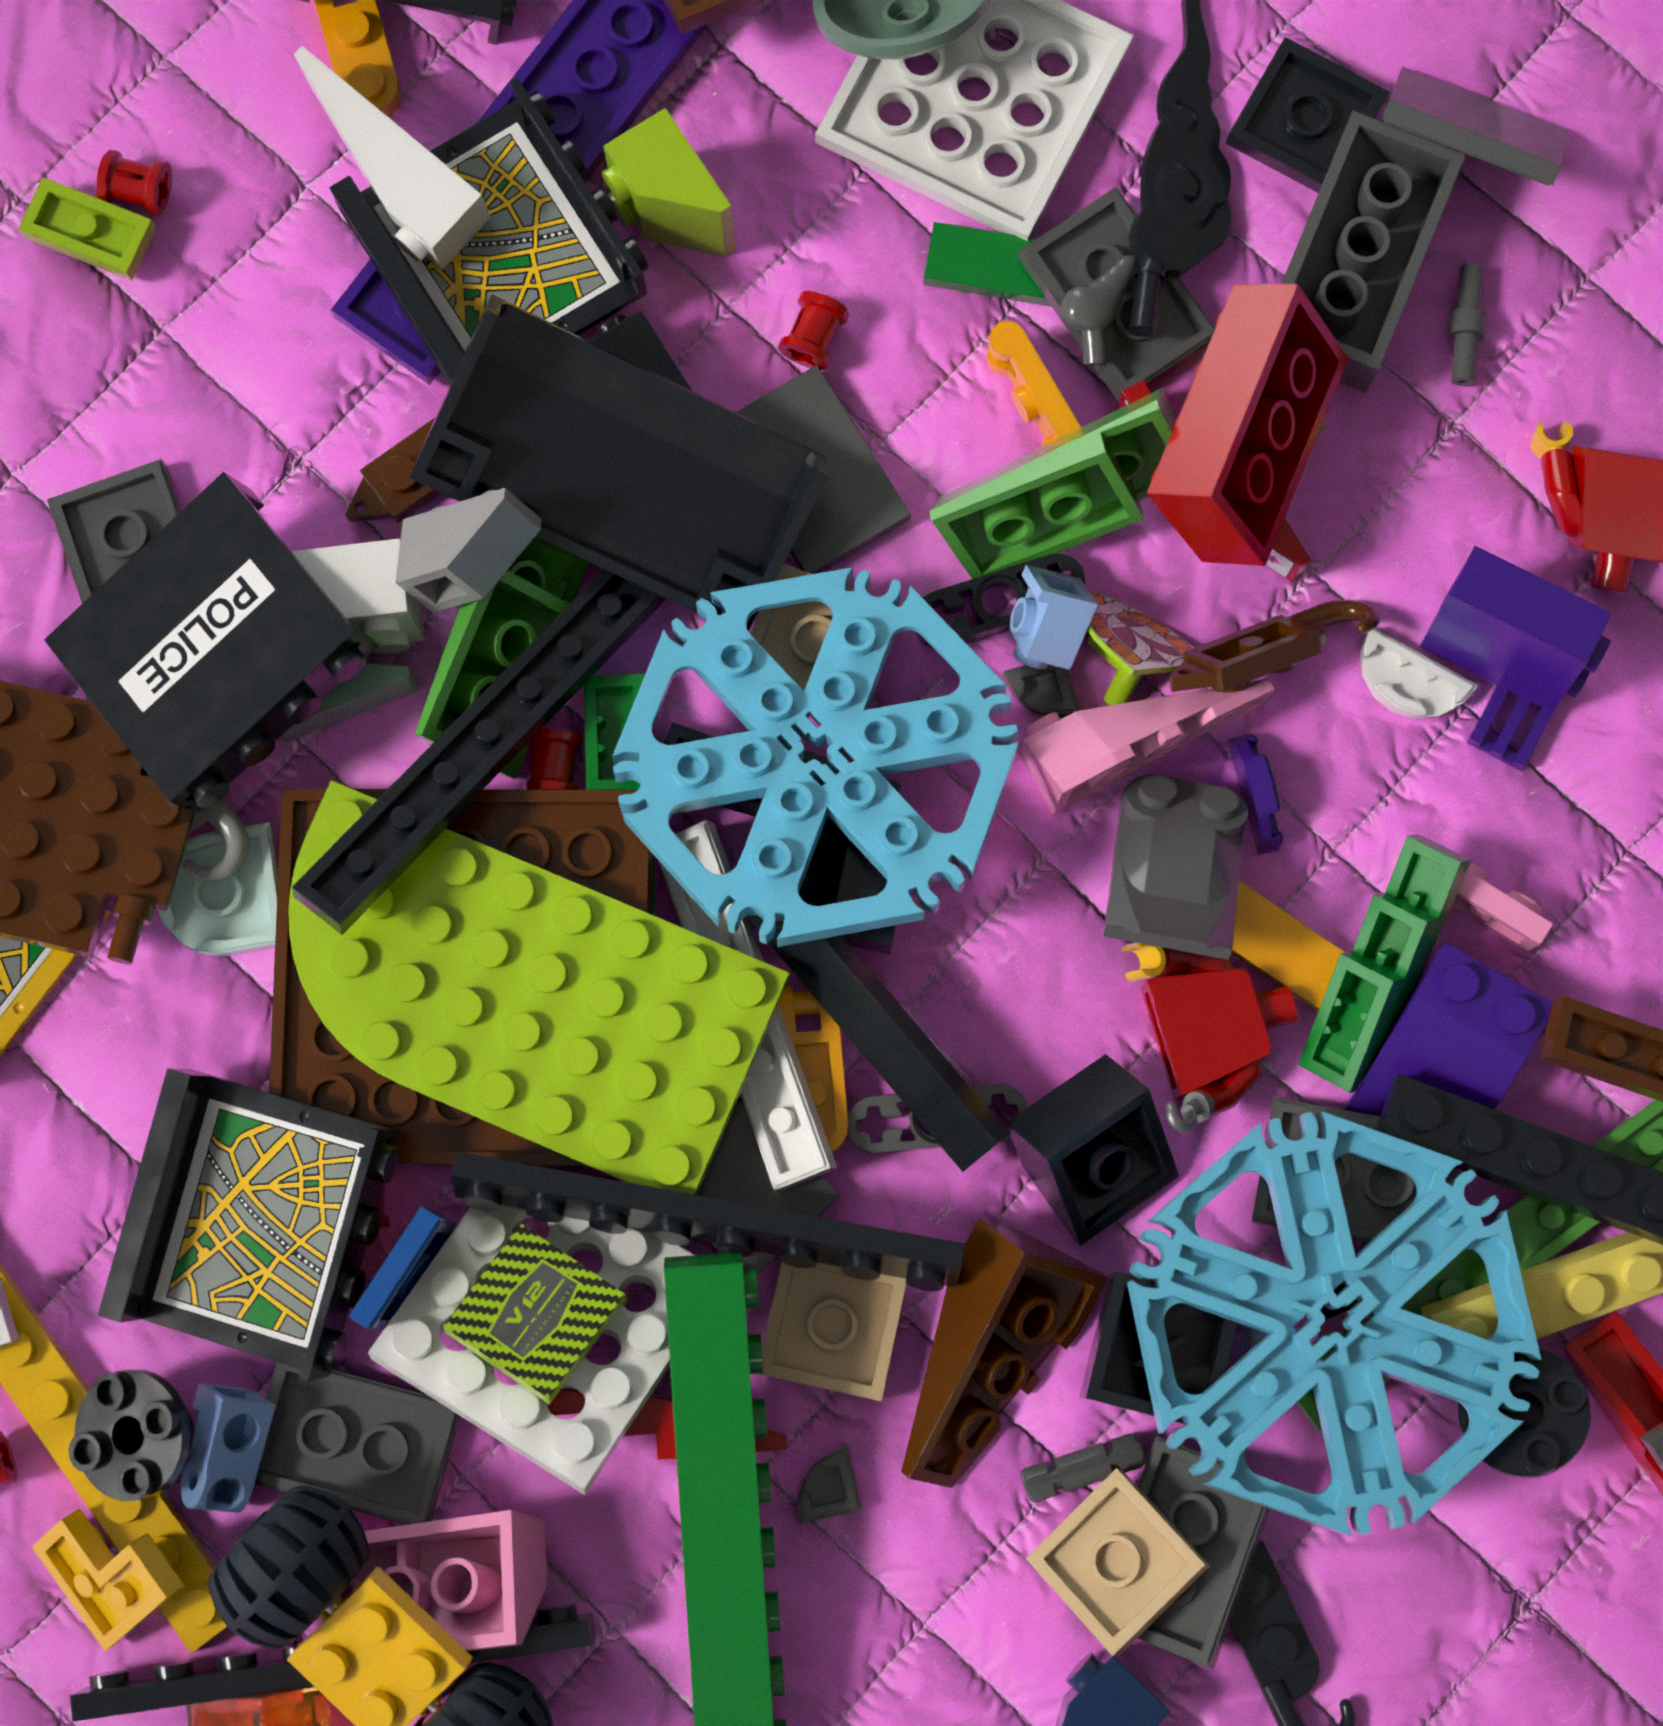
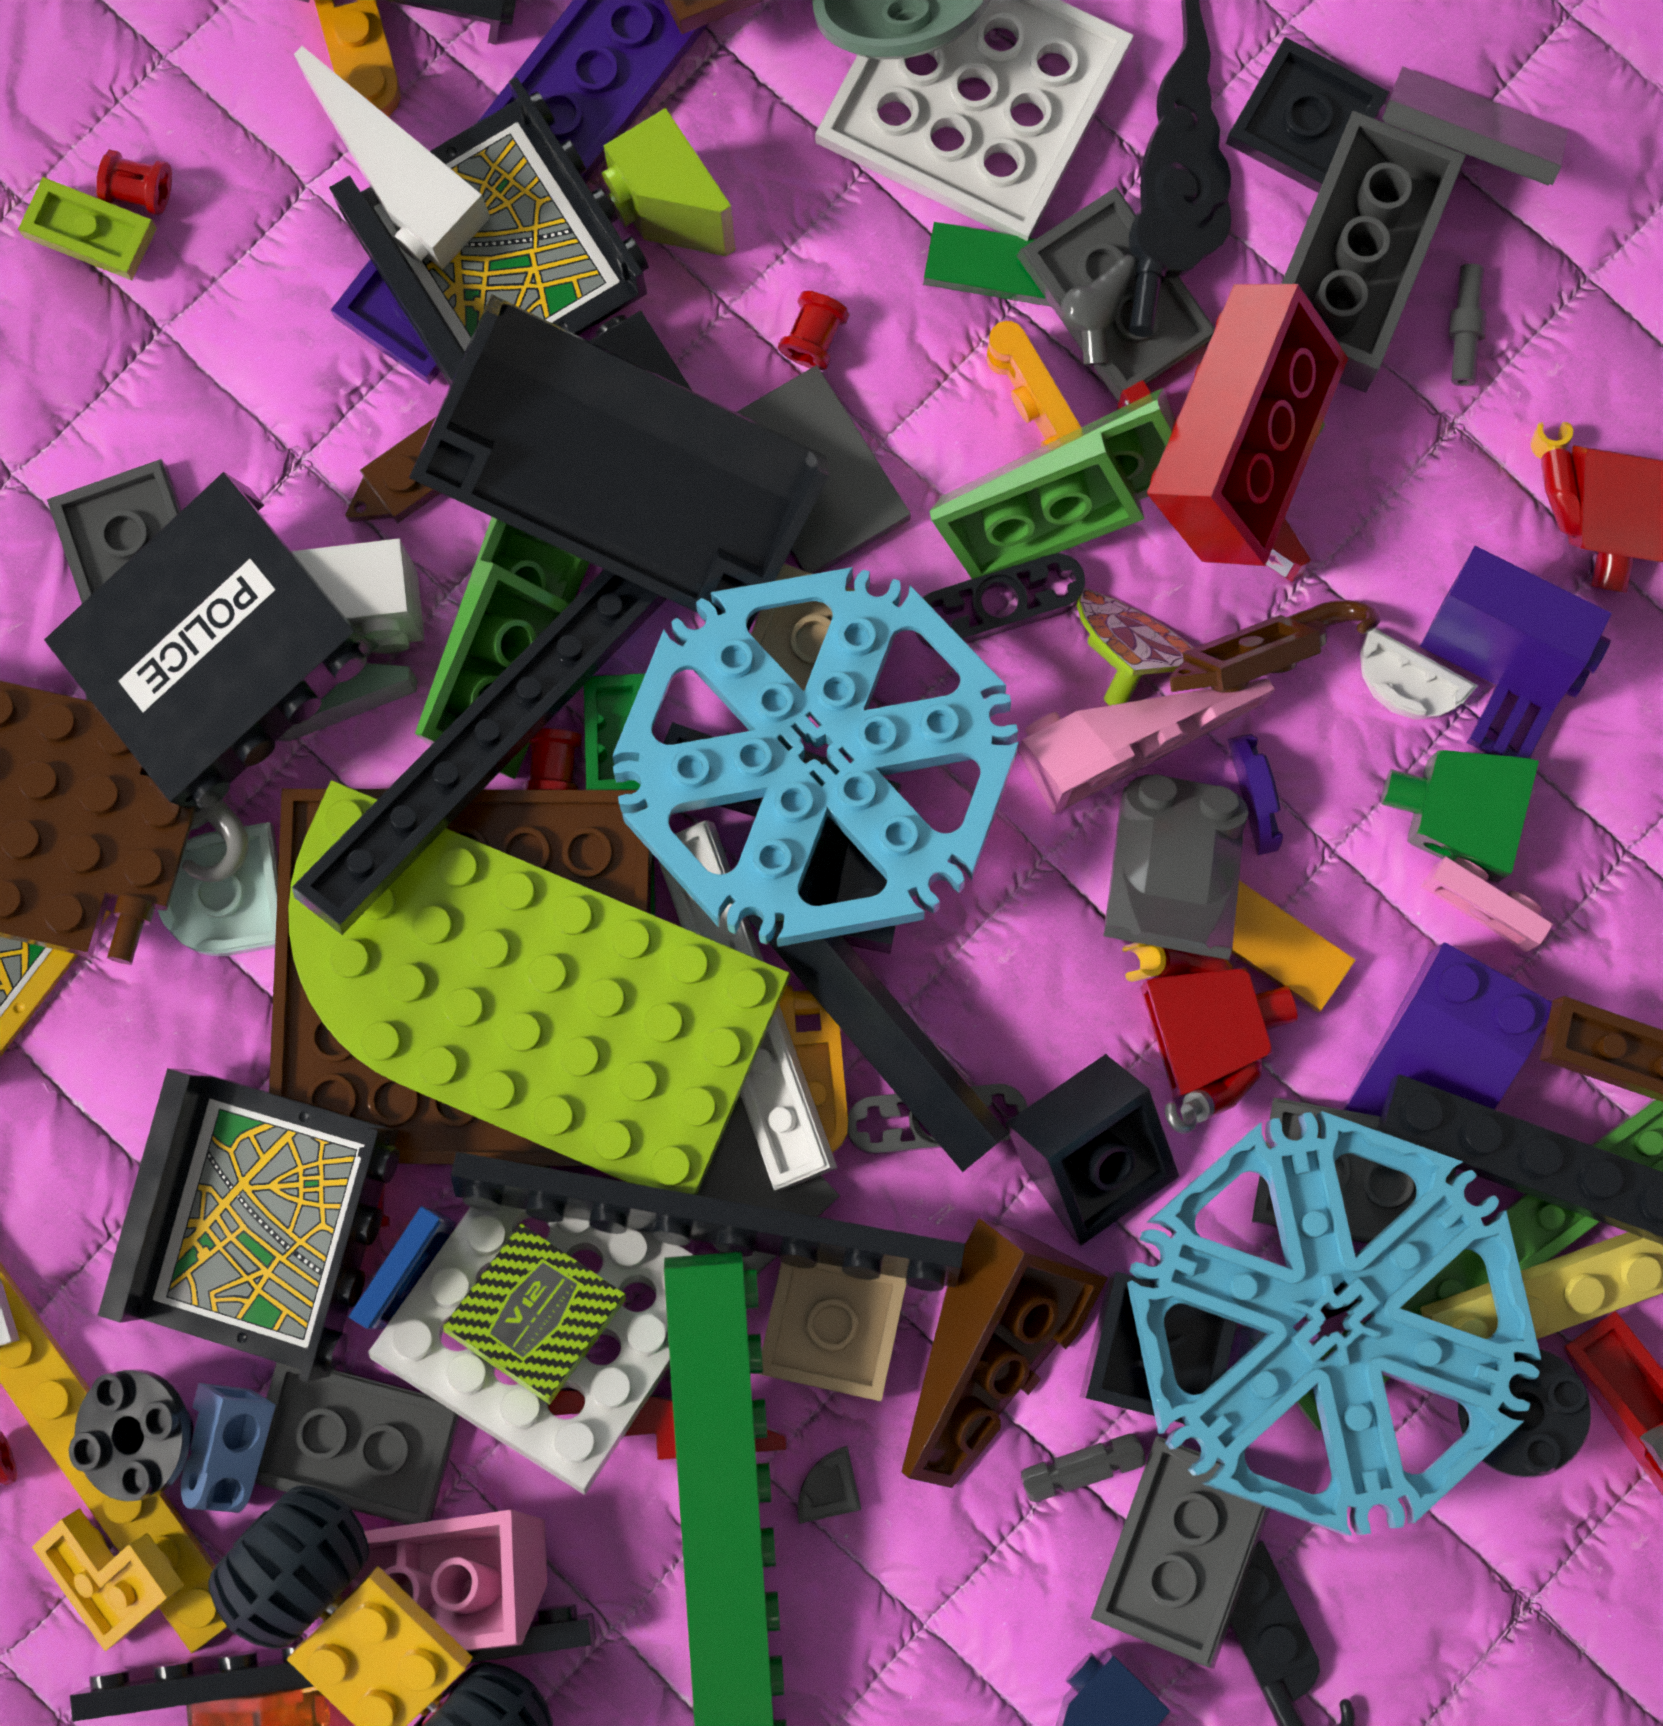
(463, 548): light grey slope -> none
(1042, 689): dark grey tile -> none
(1050, 618): light blue brick -> none
(1117, 1562): tan plate -> none
(1385, 962): green slope -> none
(1466, 807): none -> green torso

